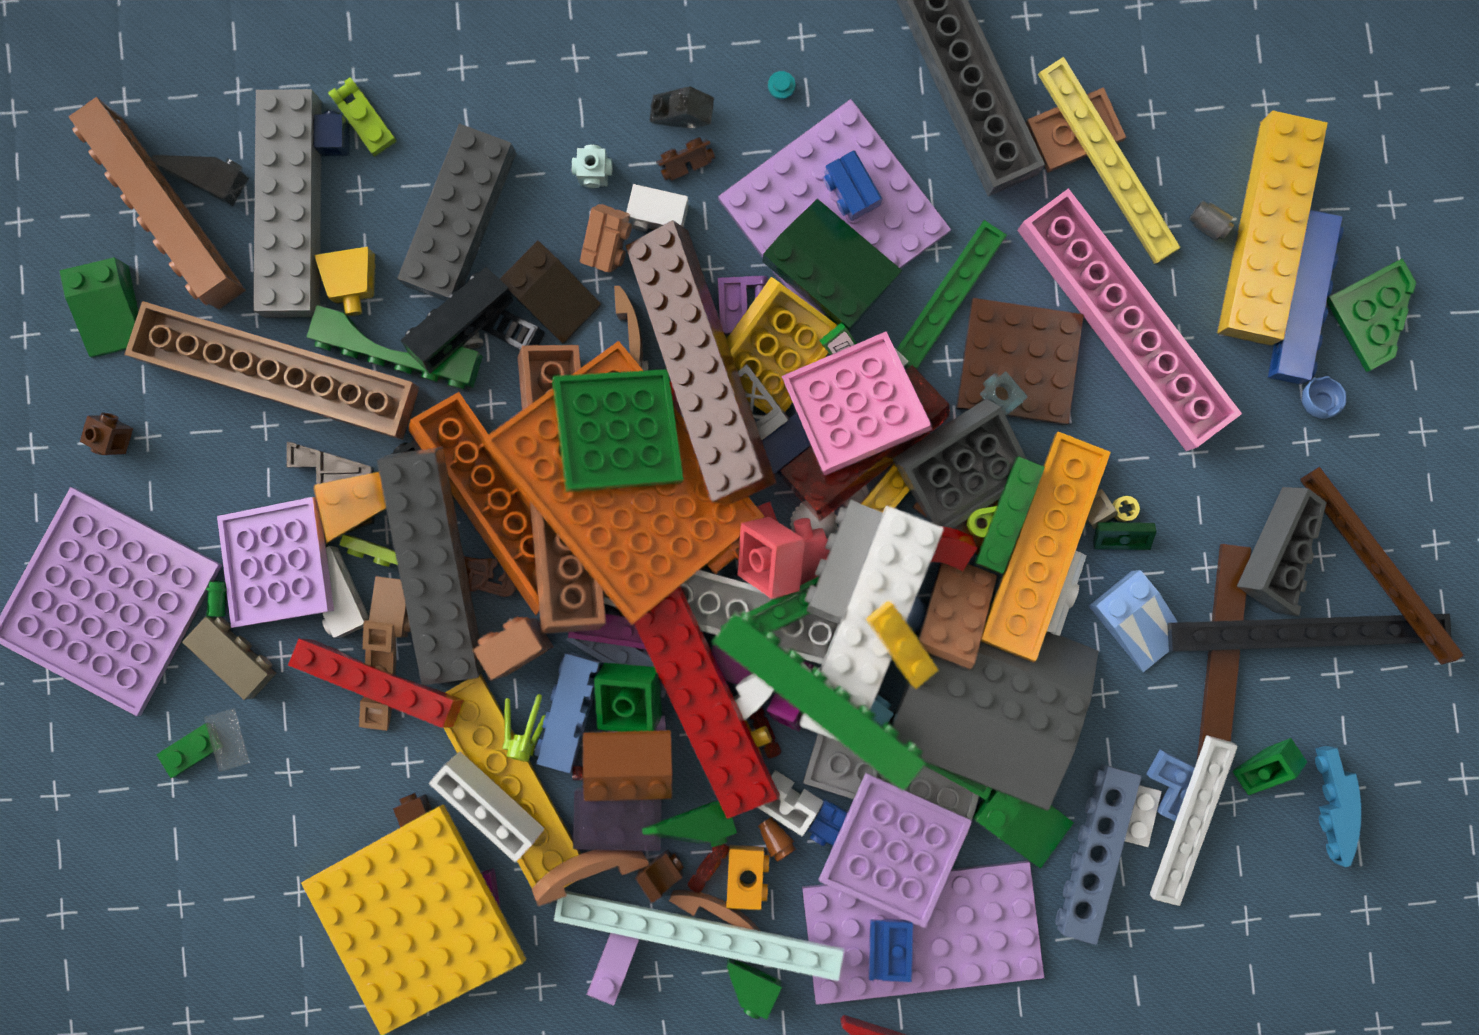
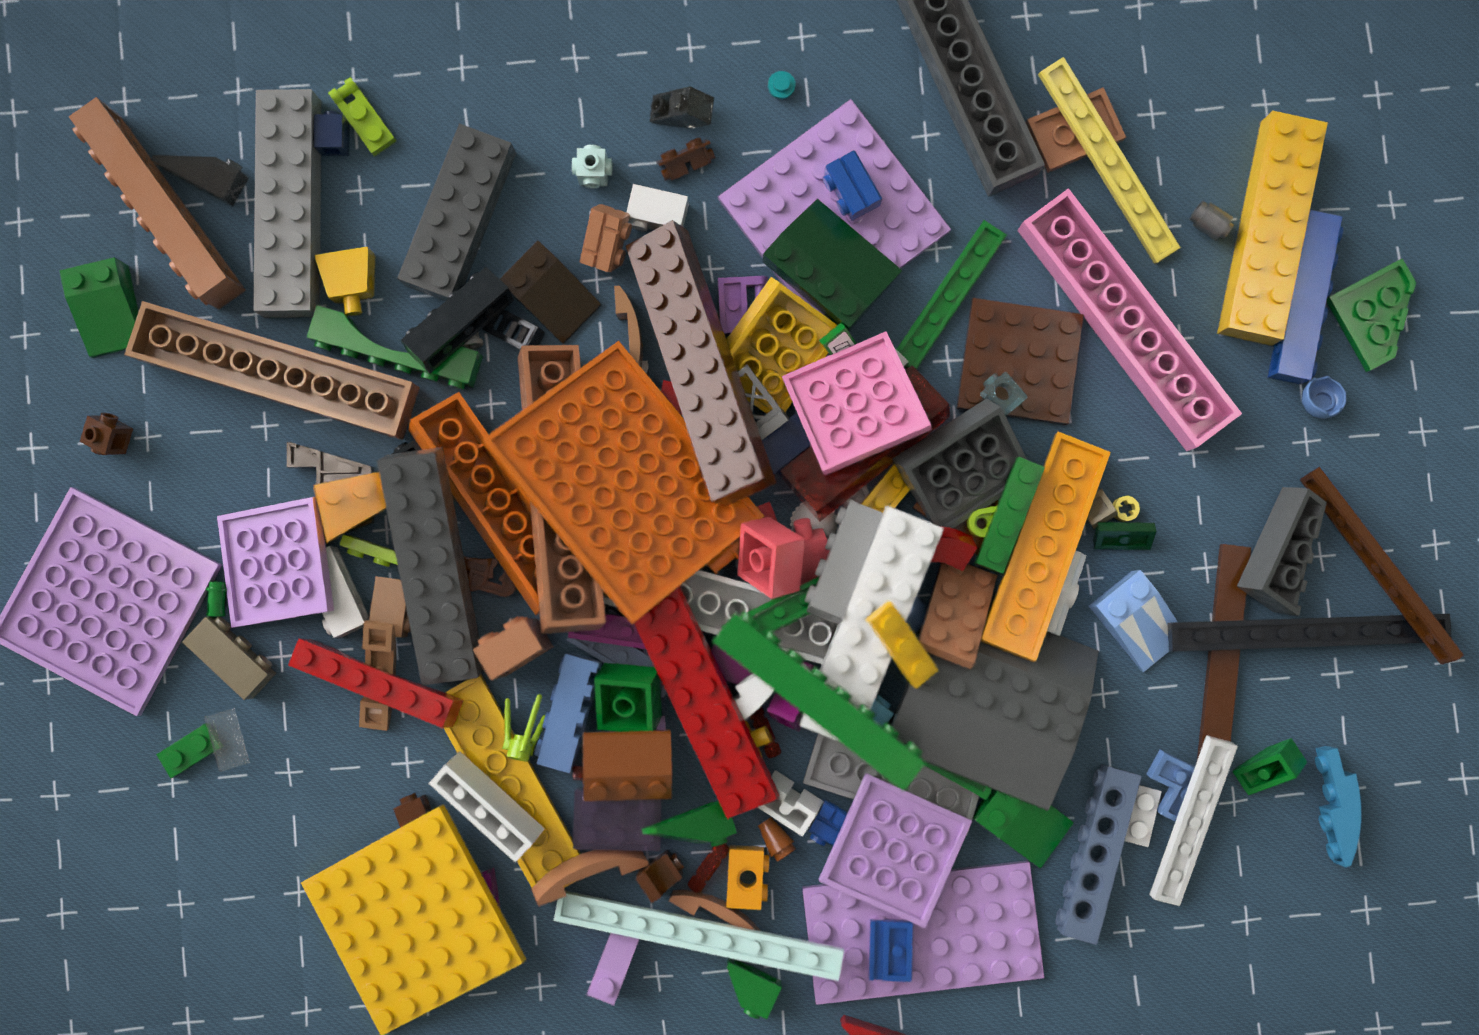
(617, 430): green plate -> none

